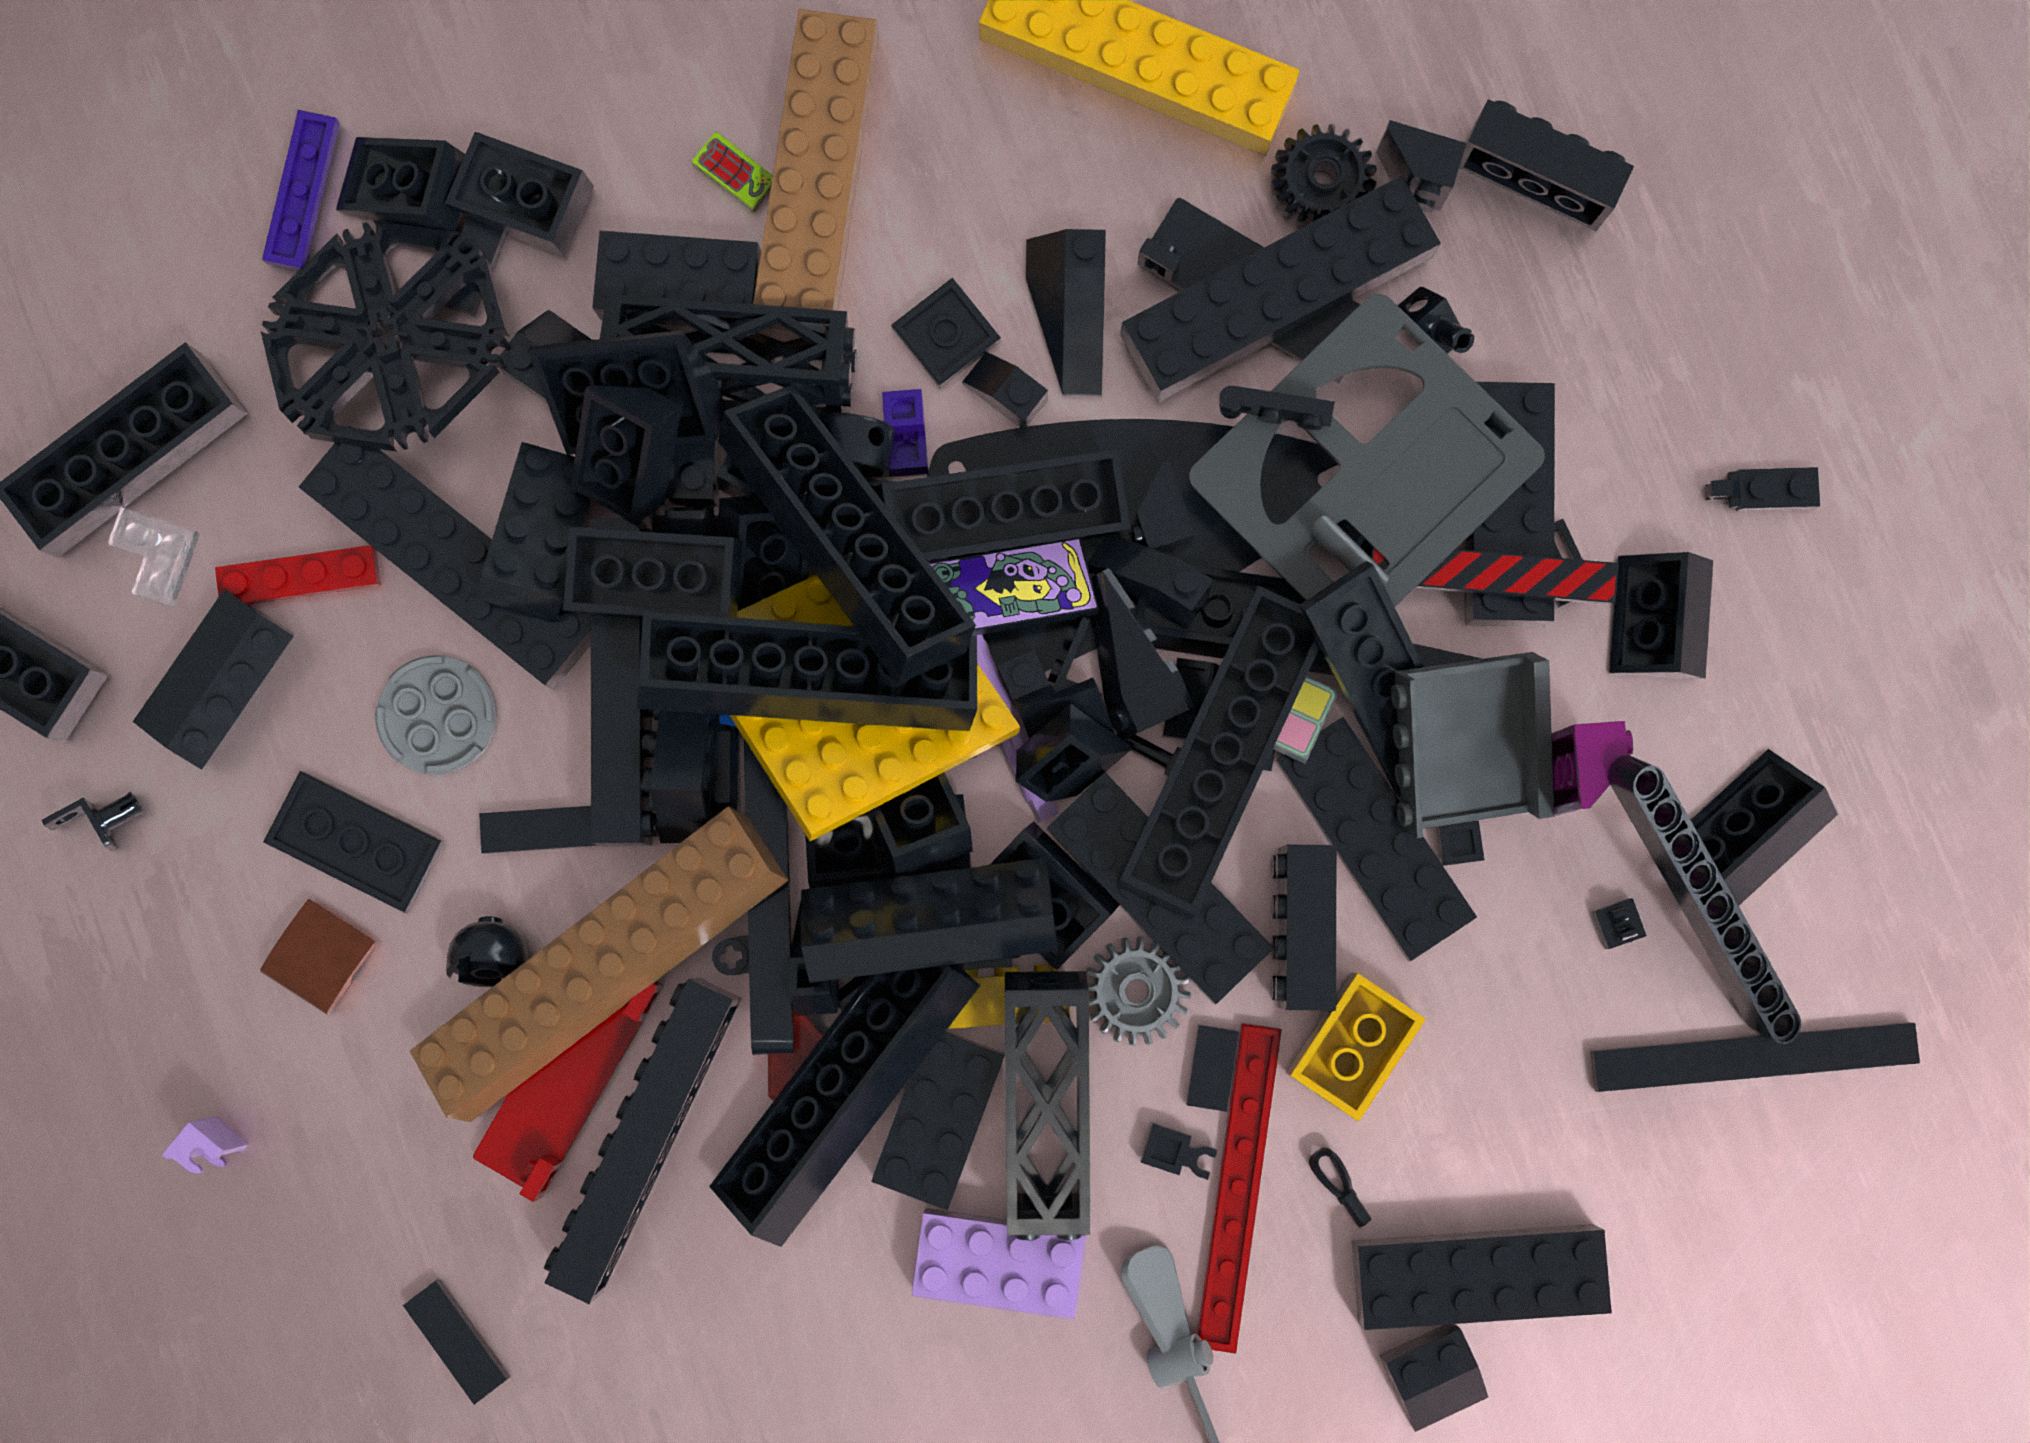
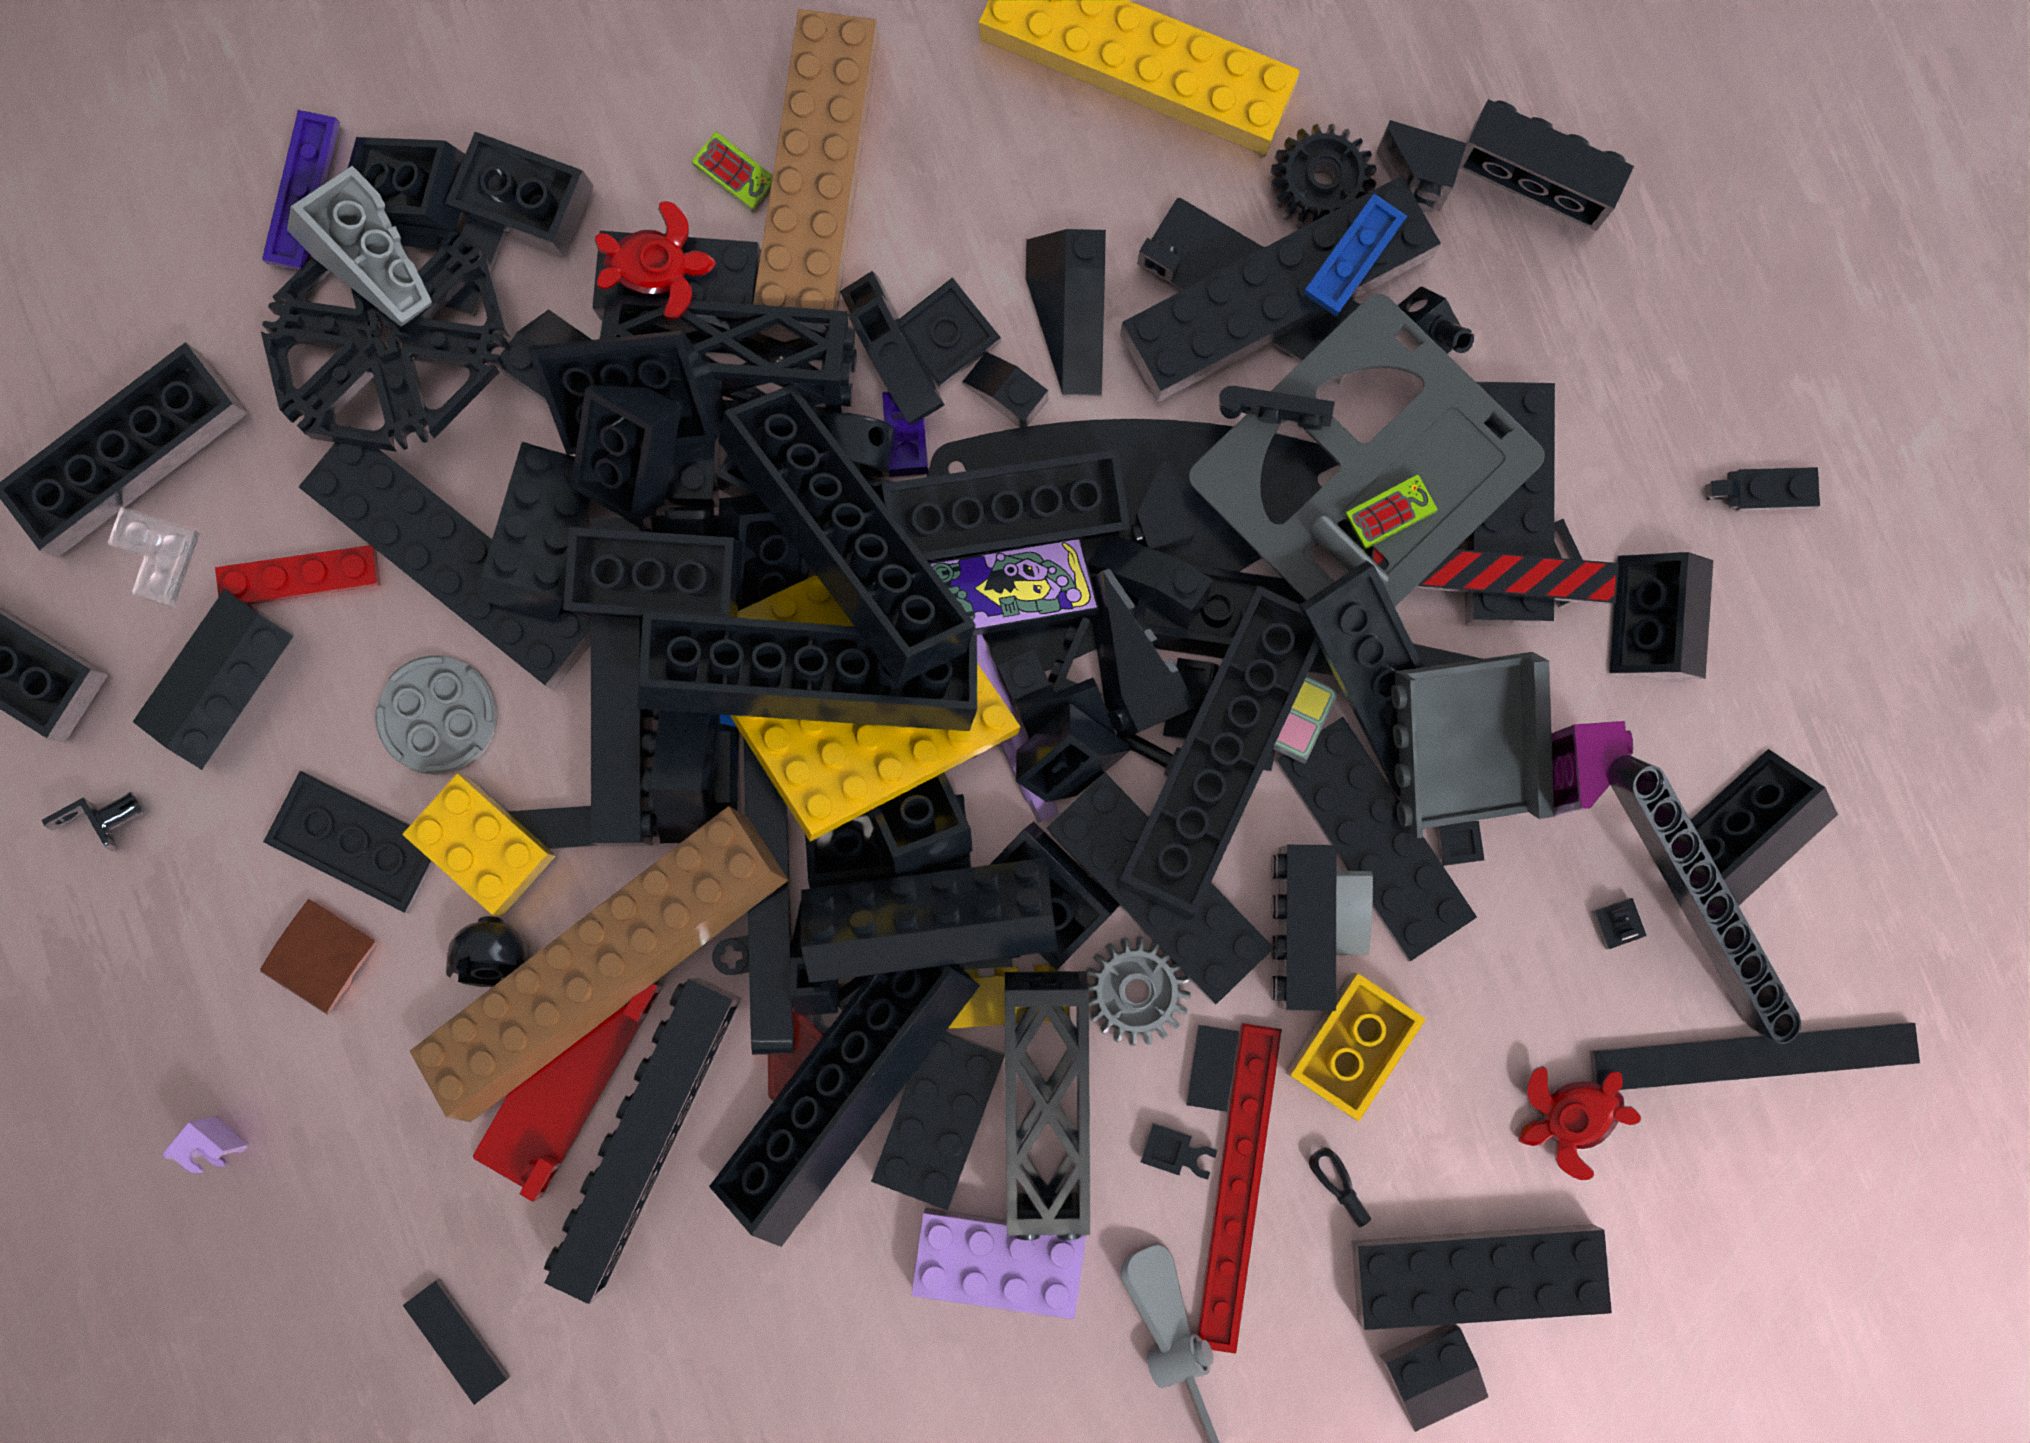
(353, 238): none -> light grey wedge
(479, 845): none -> yellow brick
(655, 261): none -> red animal
(891, 348): none -> black slope
(1353, 912): none -> light grey slope
(1355, 254): none -> blue plate
(1391, 512): none -> tile
(1575, 1117): none -> red animal

